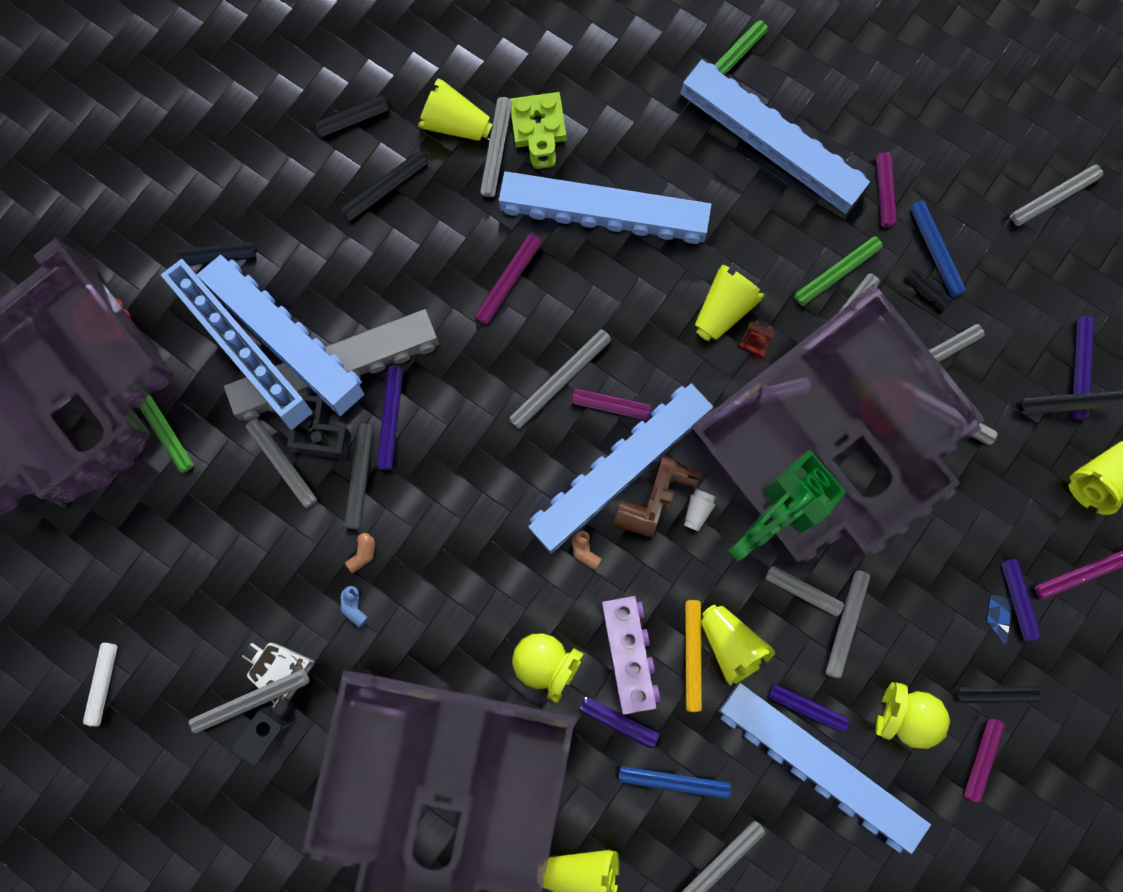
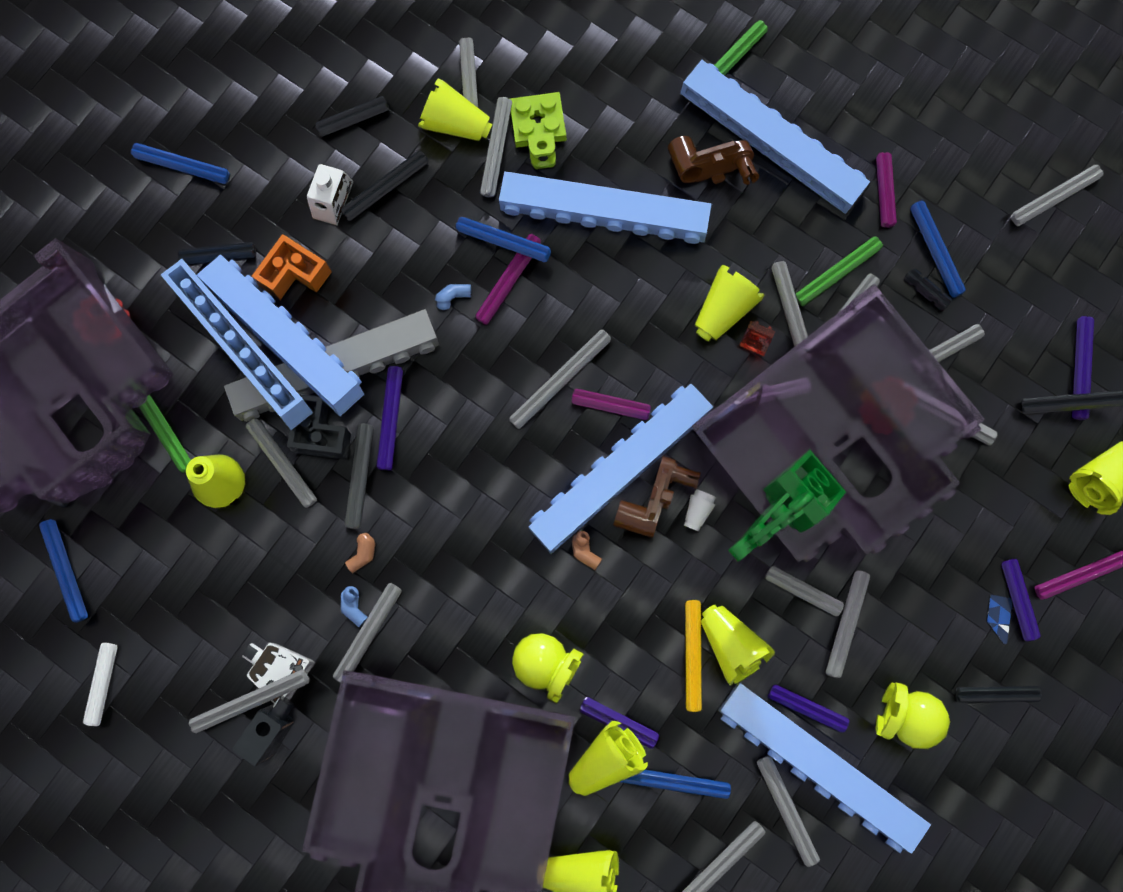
(63, 570): none -> blue axle
(180, 163): none -> blue axle
(215, 480): none -> neon yellow cone
(290, 262): none -> orange brick
(331, 189): none -> white torso
(368, 630): none -> light grey axle
(450, 292): none -> medium blue arm
(468, 70): none -> light grey axle
(503, 239): none -> blue axle
(608, 760): none -> neon yellow cone
(629, 655): brick -> none
(713, 161): none -> reddish brown piece
(788, 811): none -> light grey axle
(789, 302): none -> light grey axle
(984, 760): magenta axle -> none

